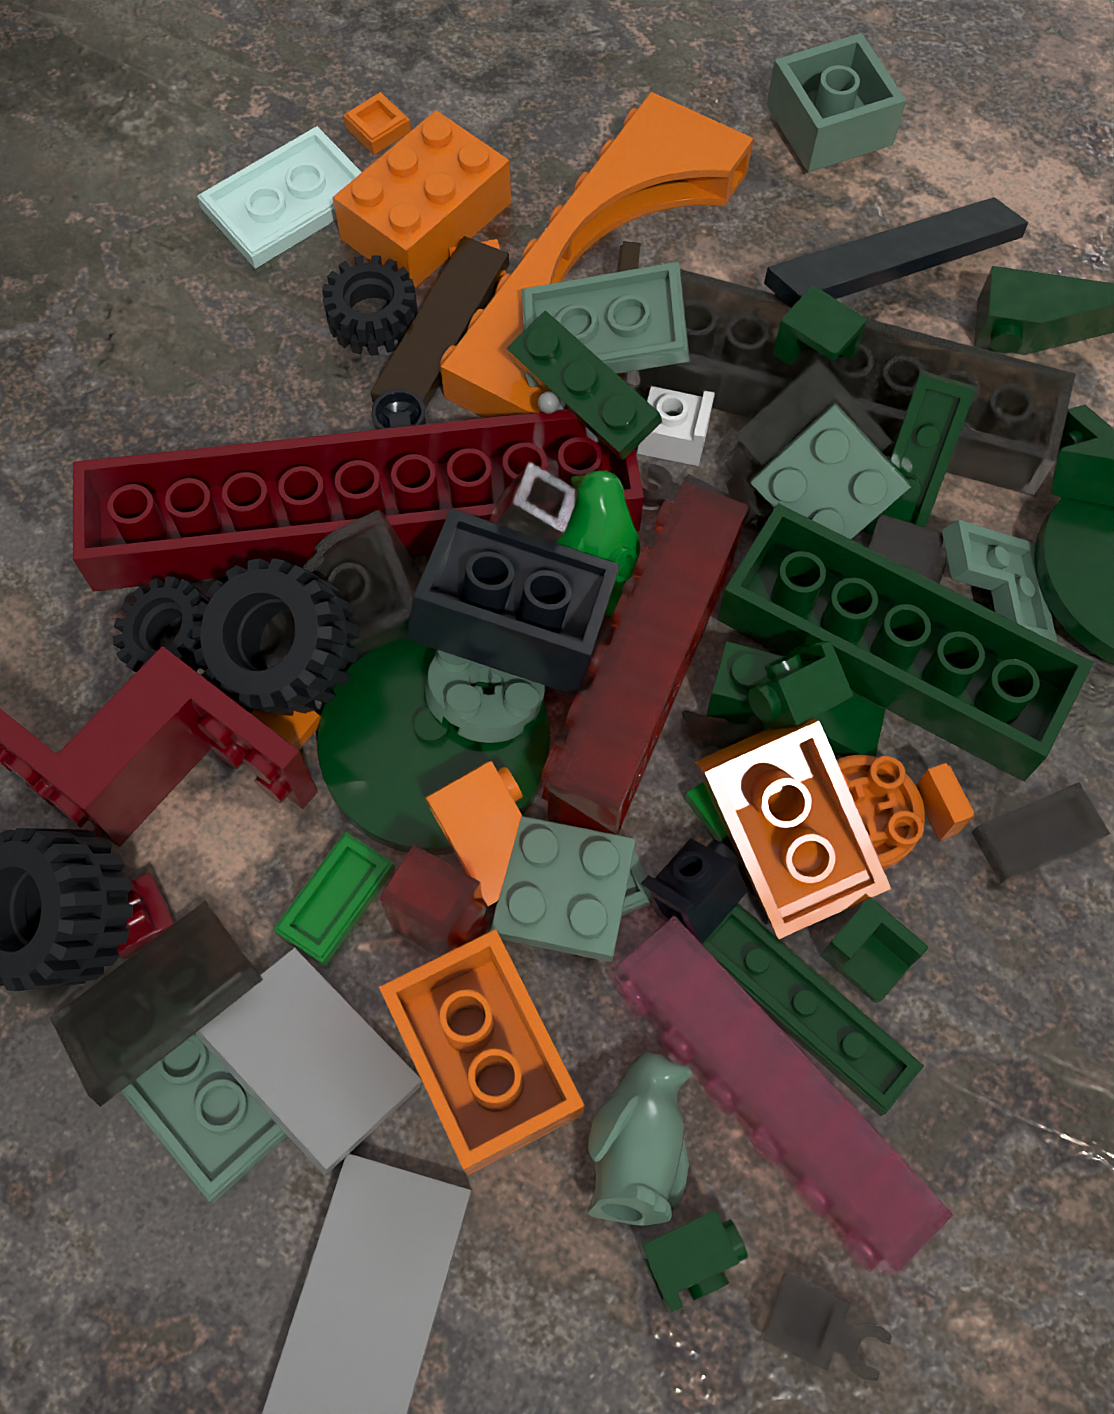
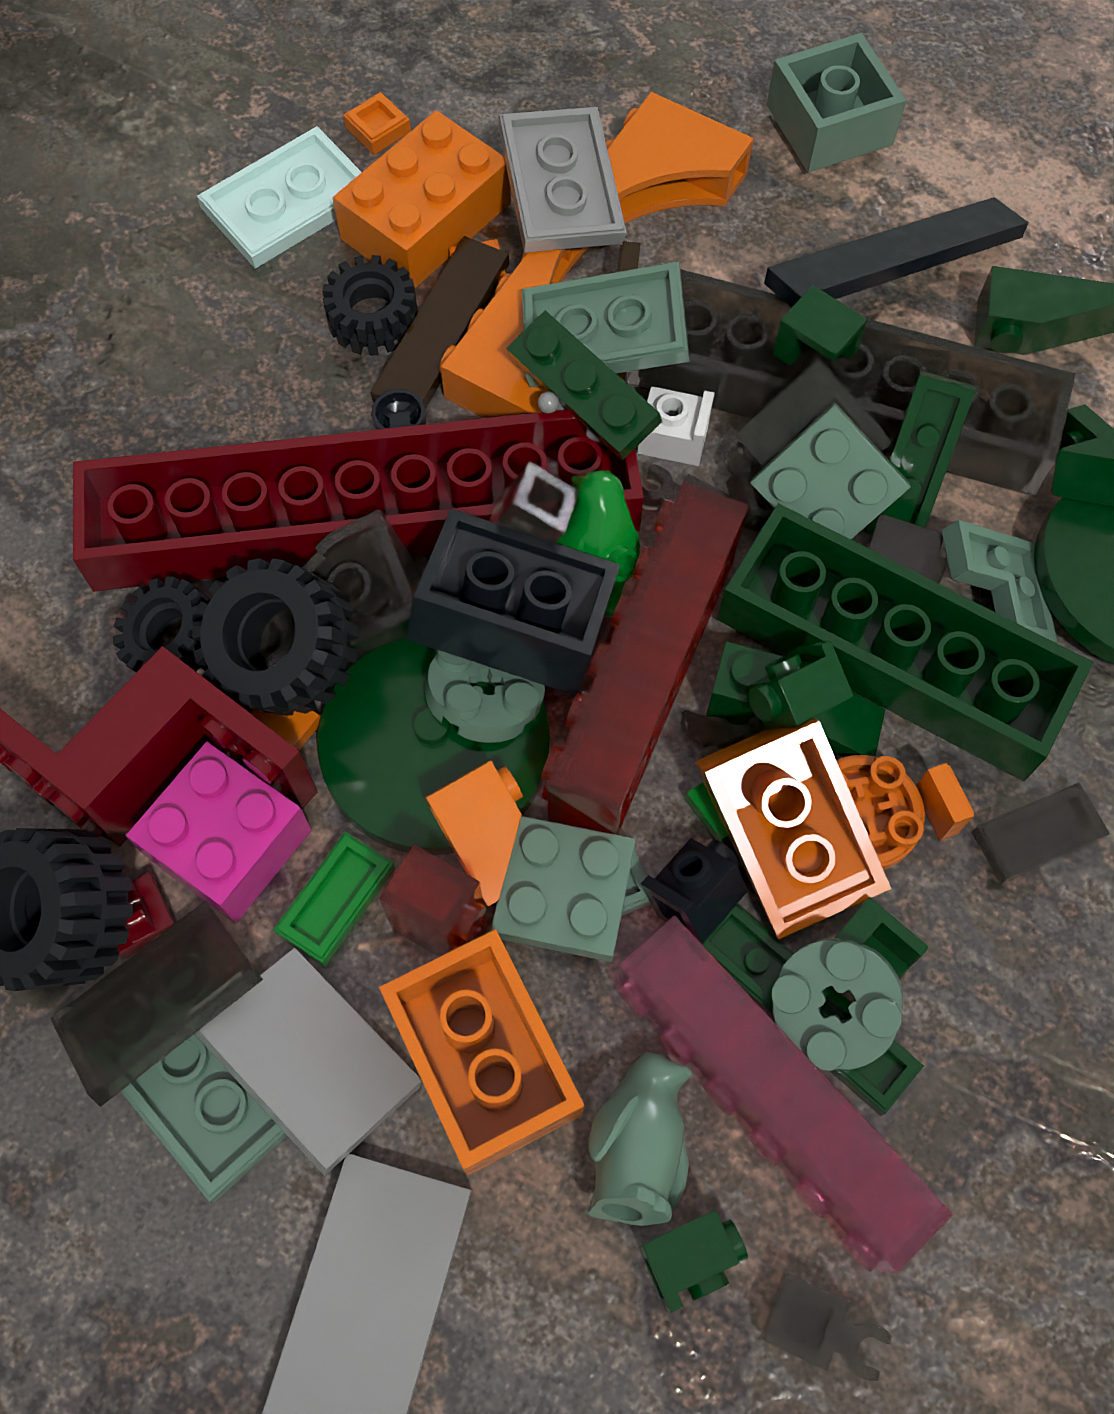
(220, 831): none -> dark pink brick
(561, 179): none -> light grey tile
(874, 1013): none -> sand green plate

